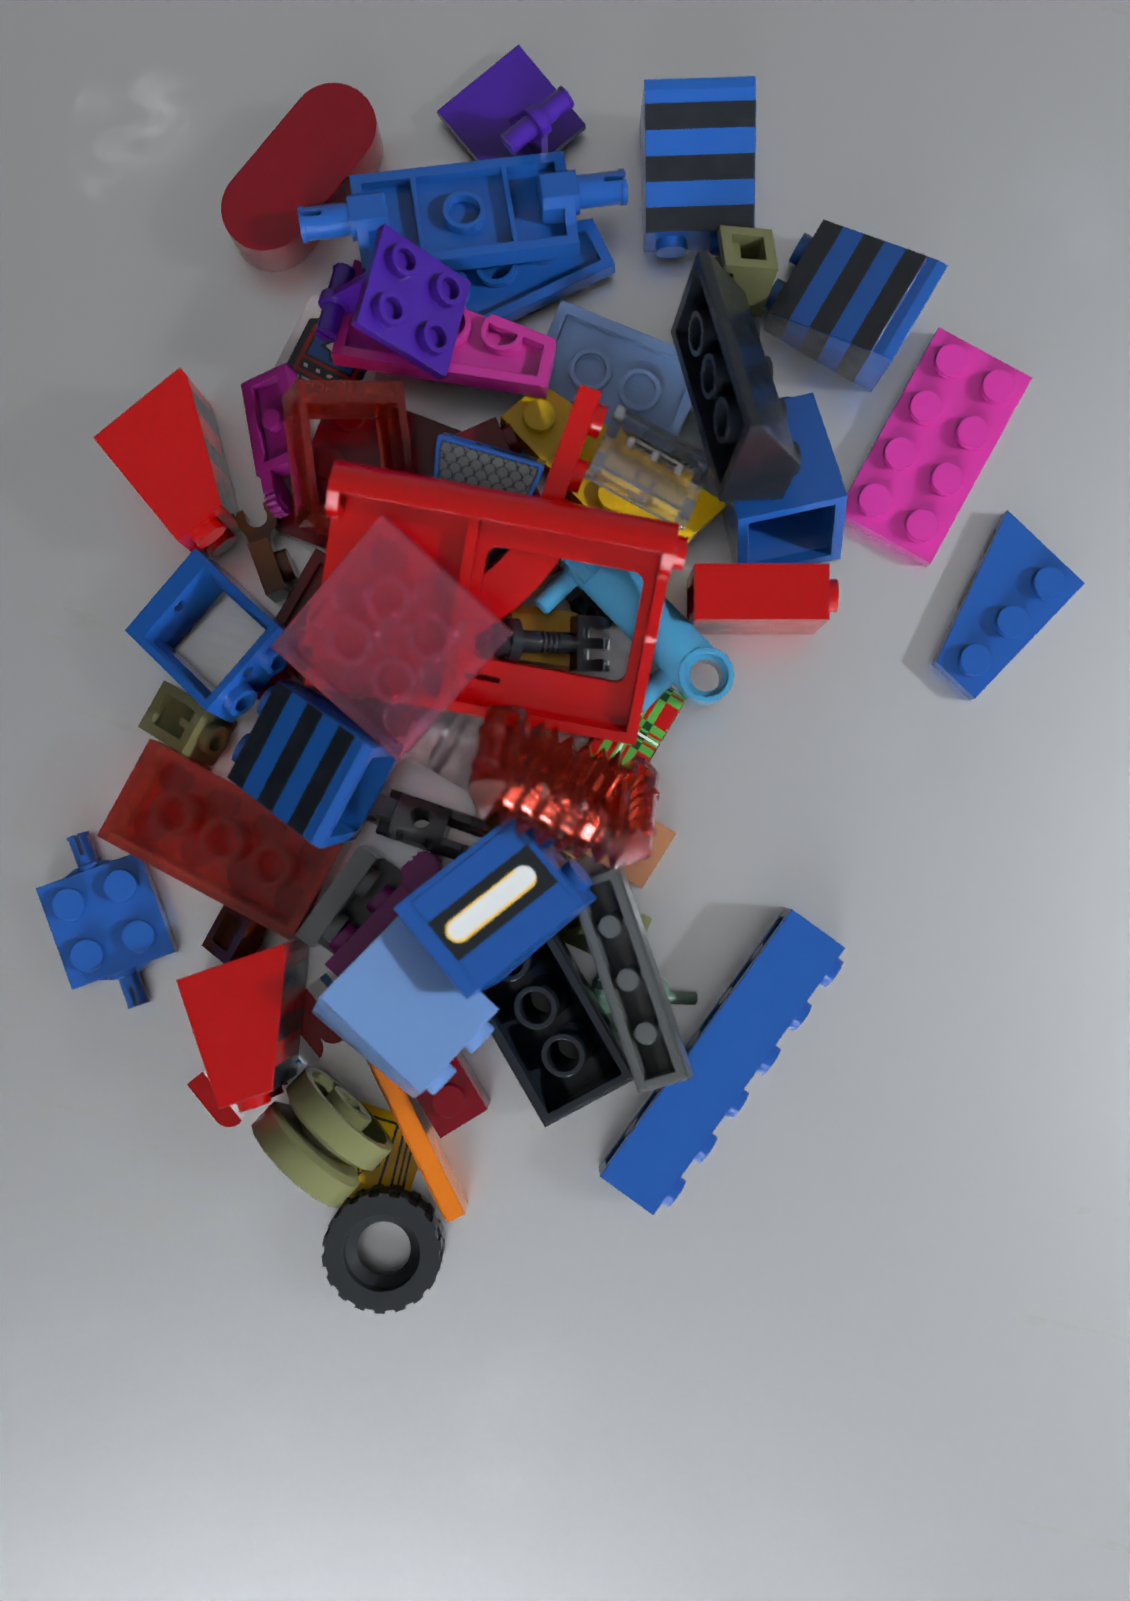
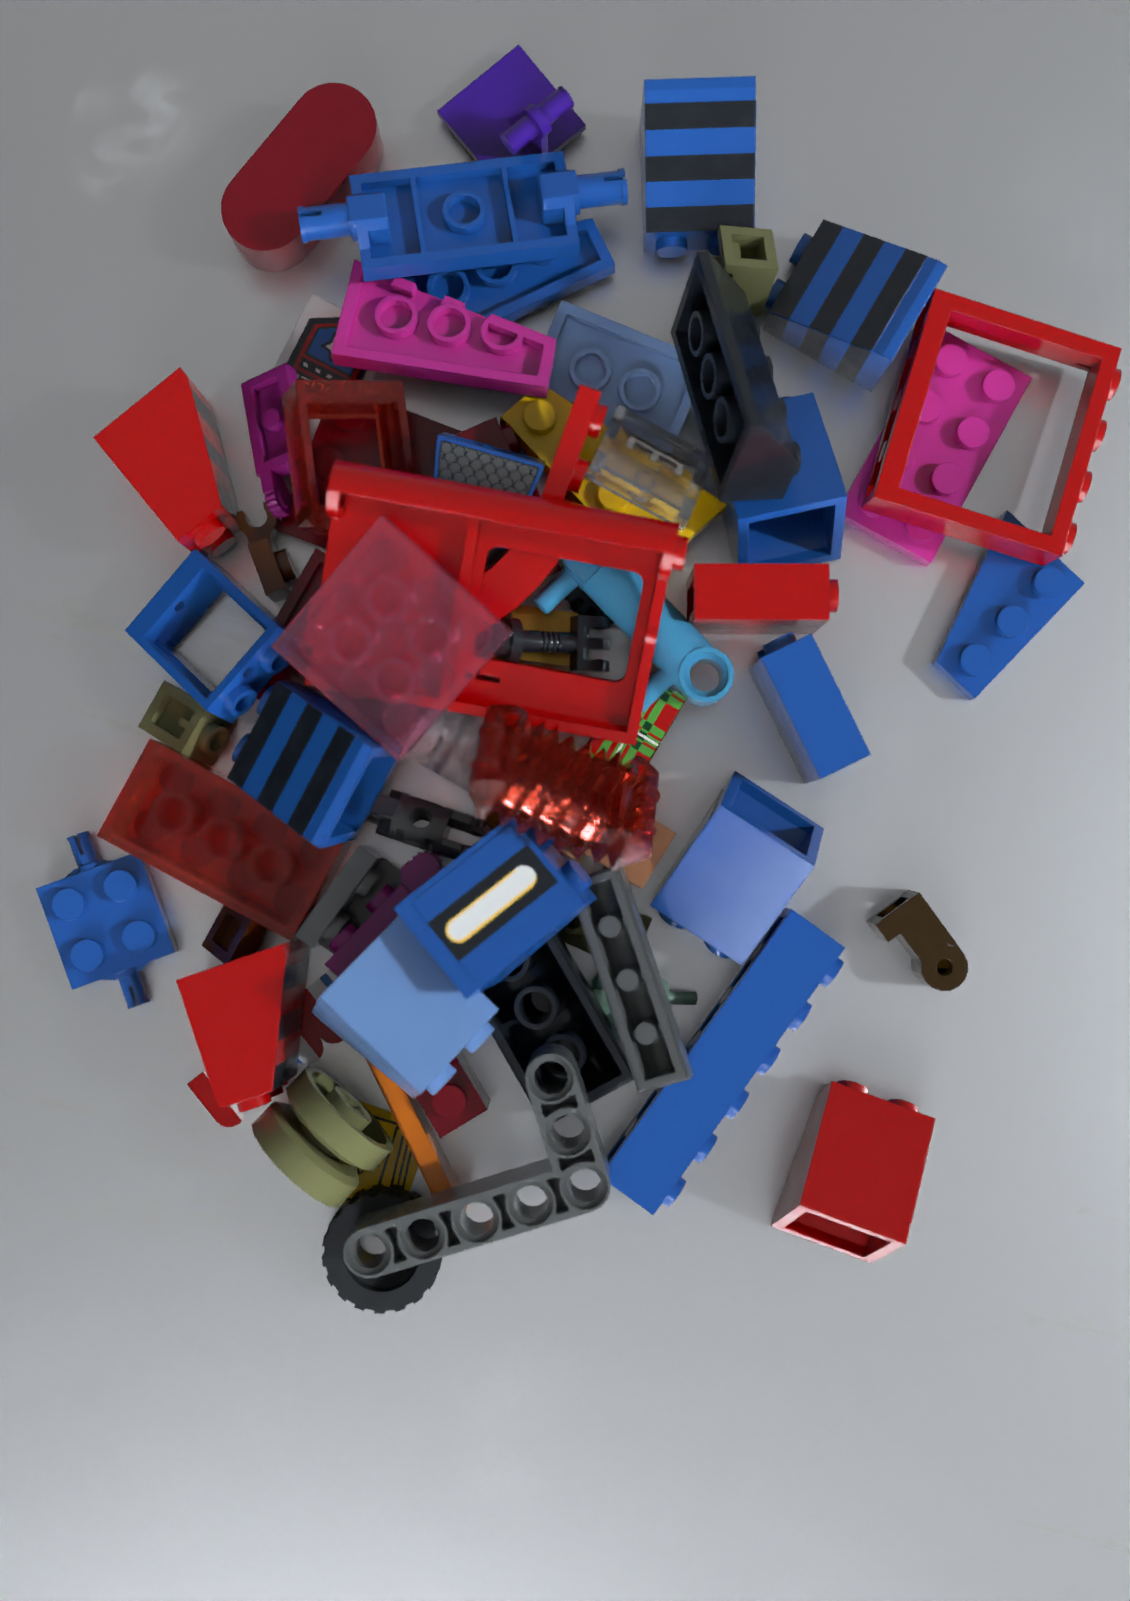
(400, 301): dark purple plate -> none
(497, 1191): none -> dark grey beam
(738, 869): none -> slope
(807, 707): none -> blue brick
(856, 1172): none -> red slope
(933, 951): none -> dark brown leg
(1086, 435): none -> red window

